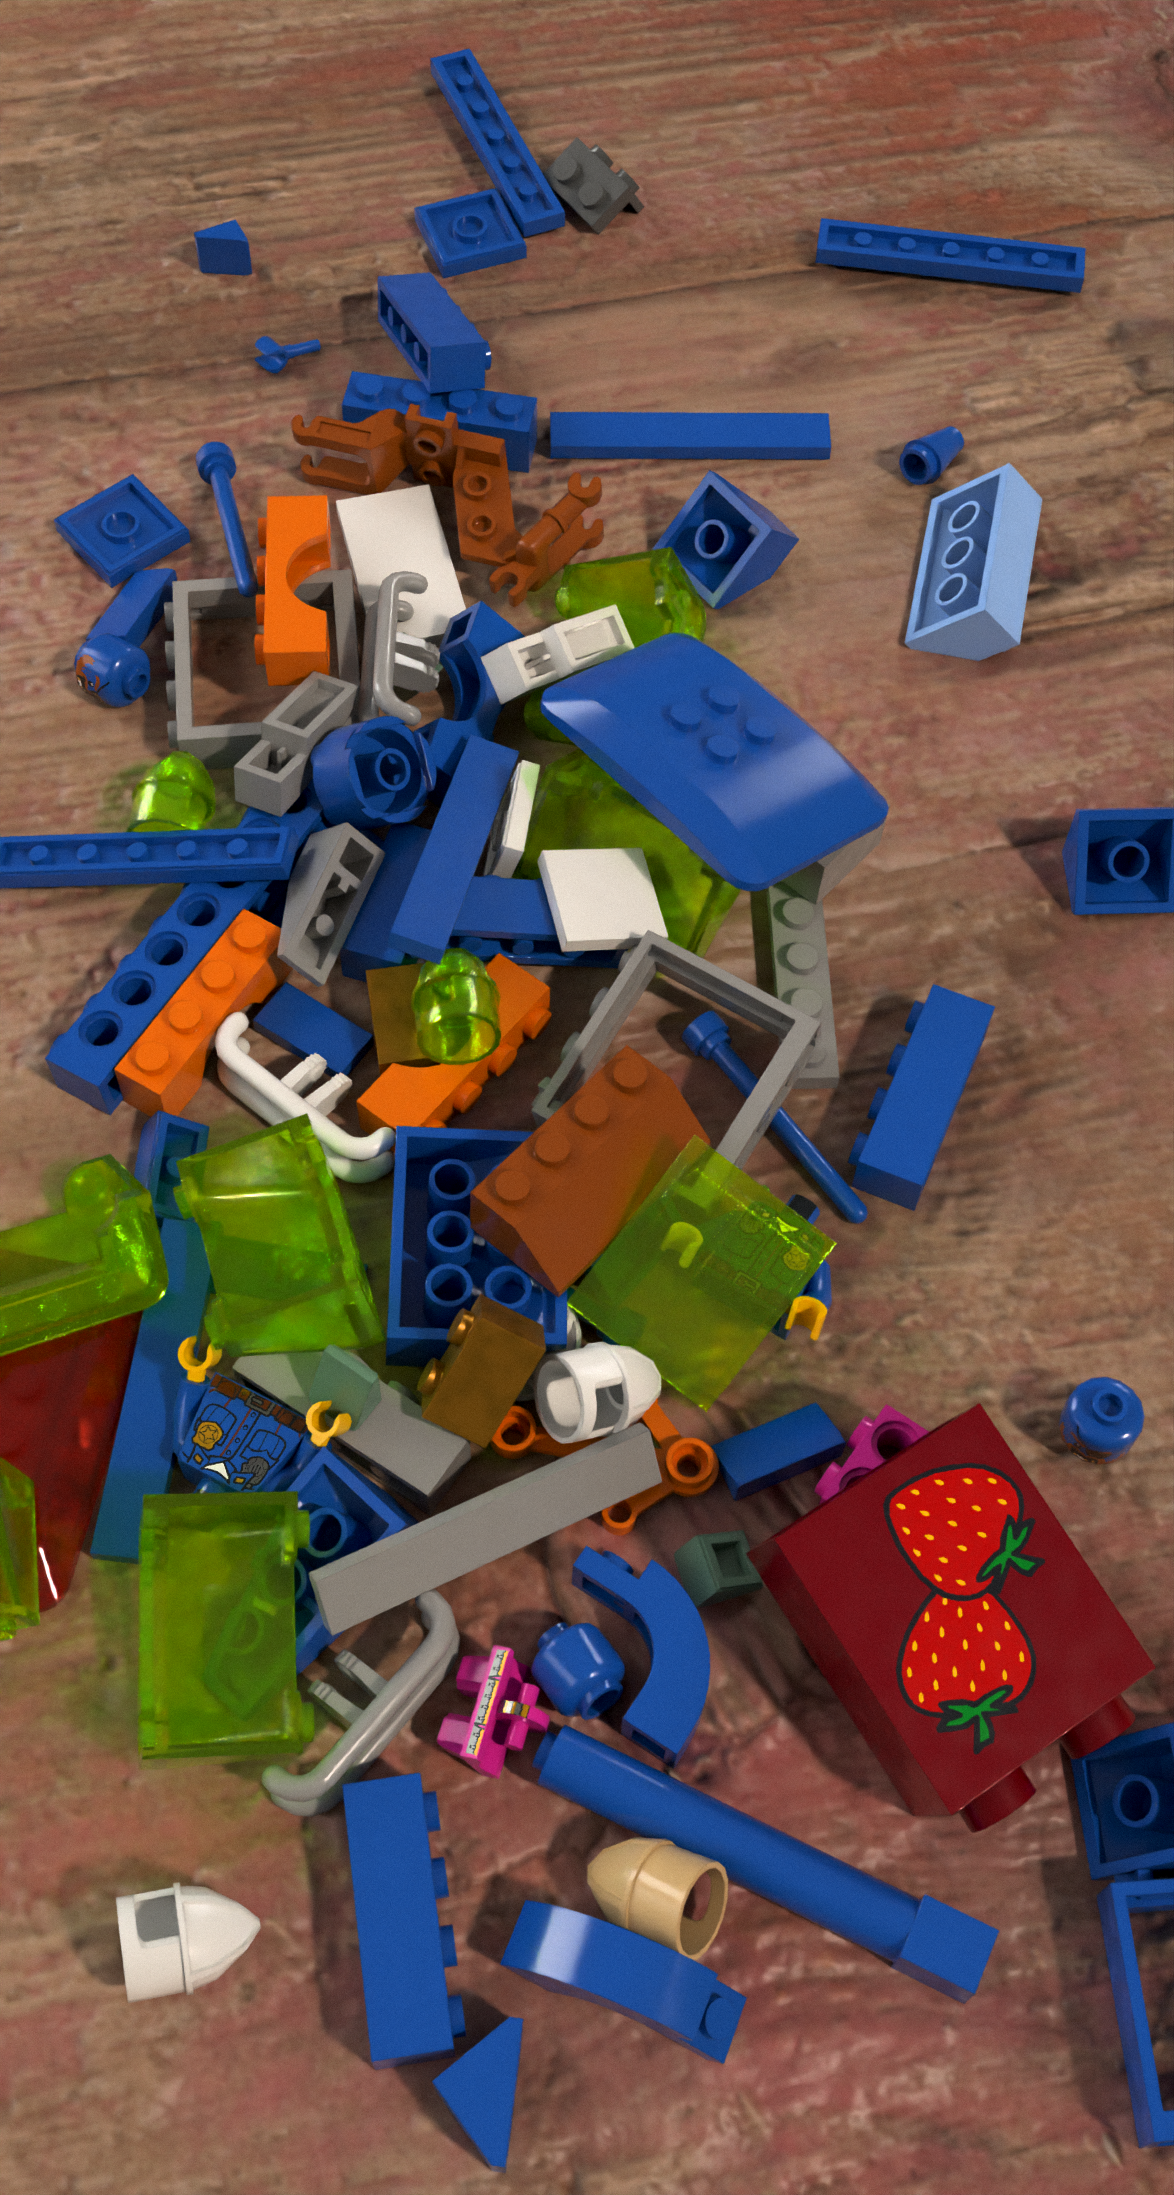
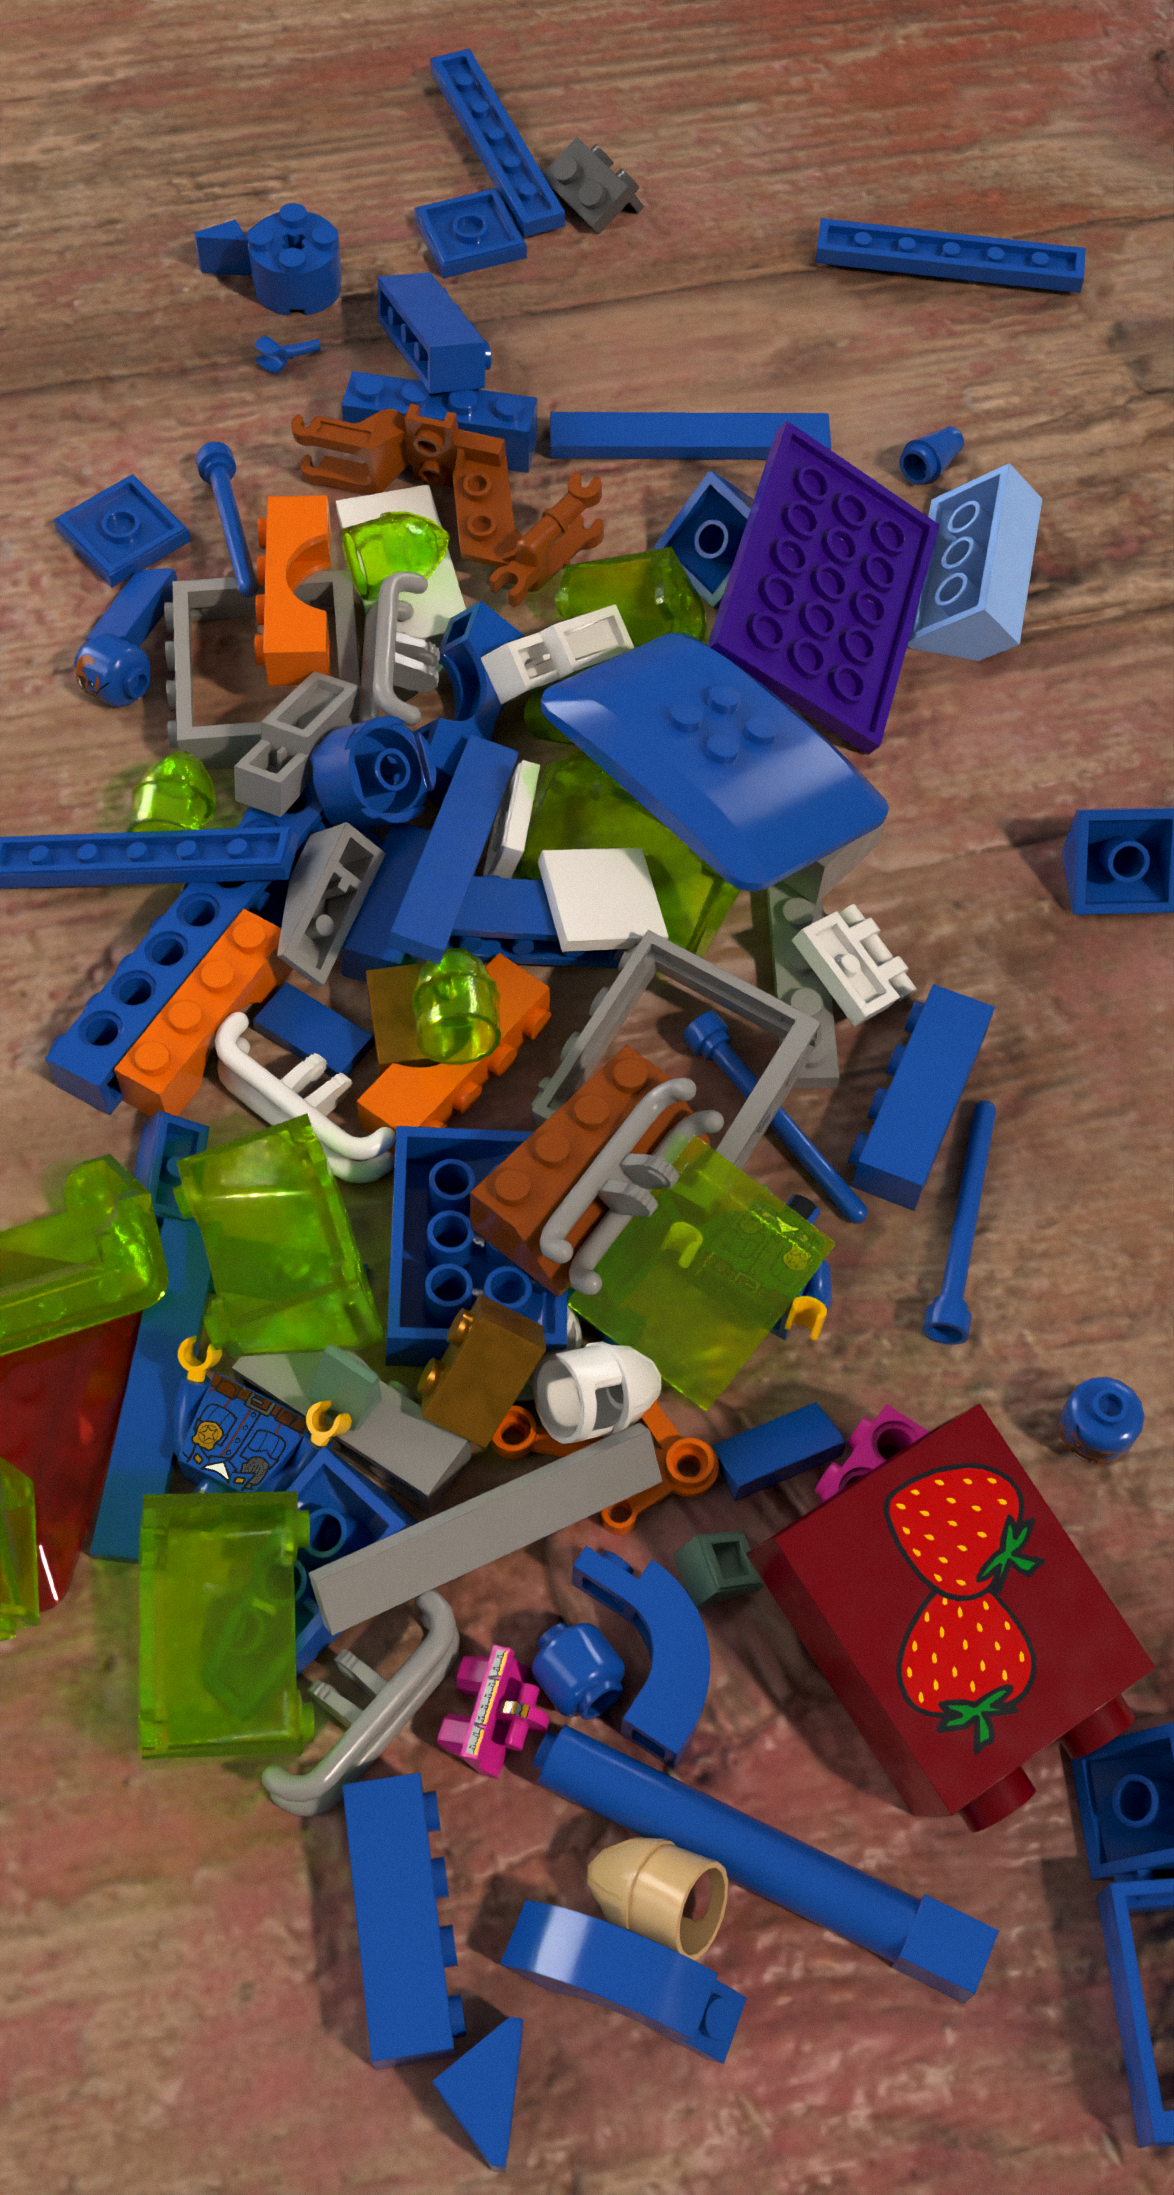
(180, 1939): white helmet -> none
(295, 261): none -> blue brick
(392, 545): none -> clear neon green helmet
(624, 1181): none -> light grey piece
(825, 588): none -> dark purple plate
(854, 964): none -> white plate
(947, 1317): none -> blue piece

